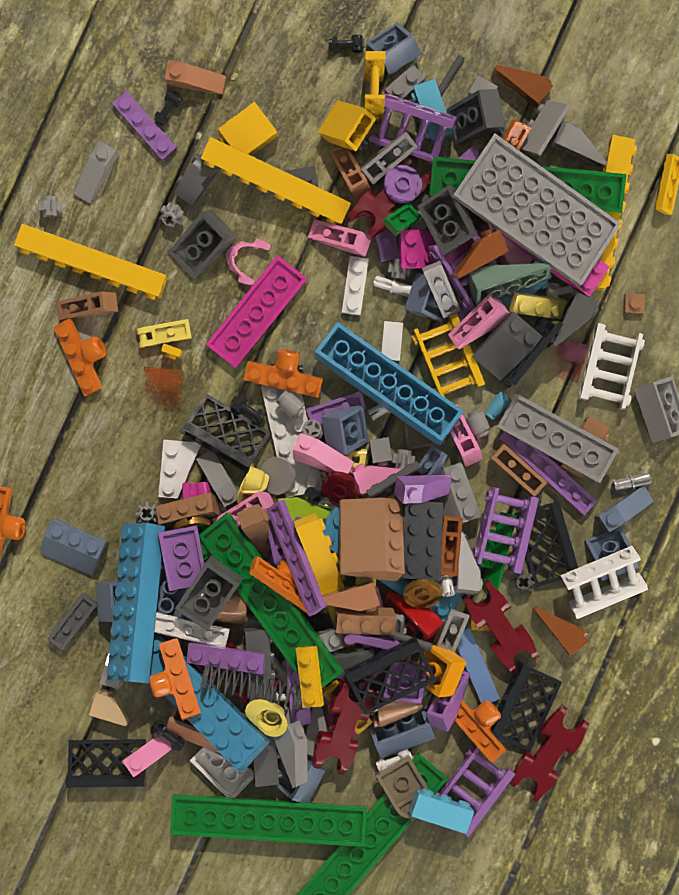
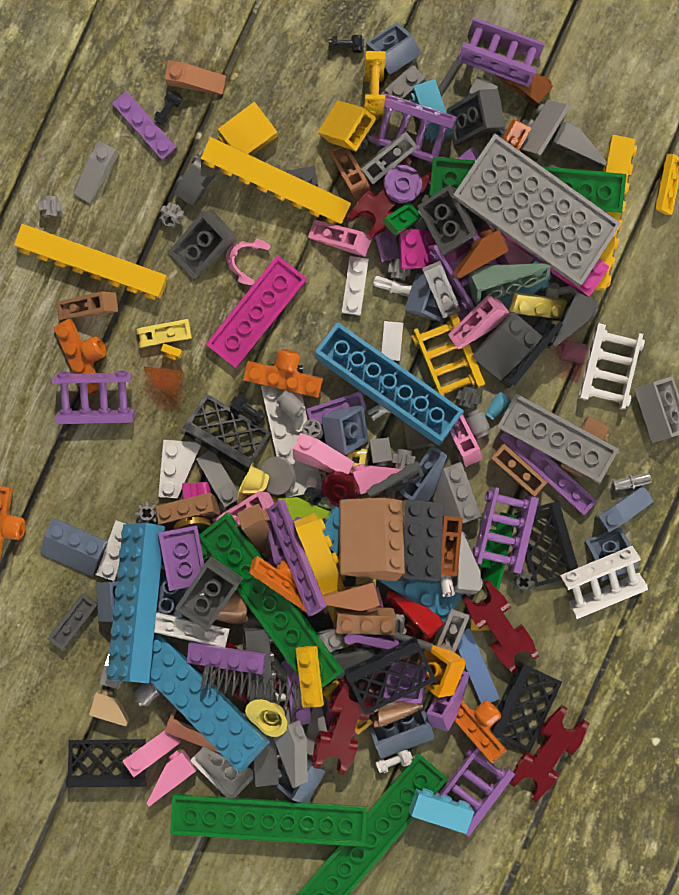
(85, 414): none -> medium lavender fence
(110, 559): none -> white plate
(146, 693): none -> light grey brick
(160, 729): black bar -> none
(175, 680): orange plate -> none
(175, 771): none -> bright pink slope
(400, 784): dark tan tile -> none
(421, 488): medium lavender slope -> none
(422, 592): pearl gold tile -> none
(467, 397): none -> dark grey gear
(498, 64): none -> medium lavender fence
(566, 633): dark orange slope -> none
(634, 303): medium nougat plate -> none

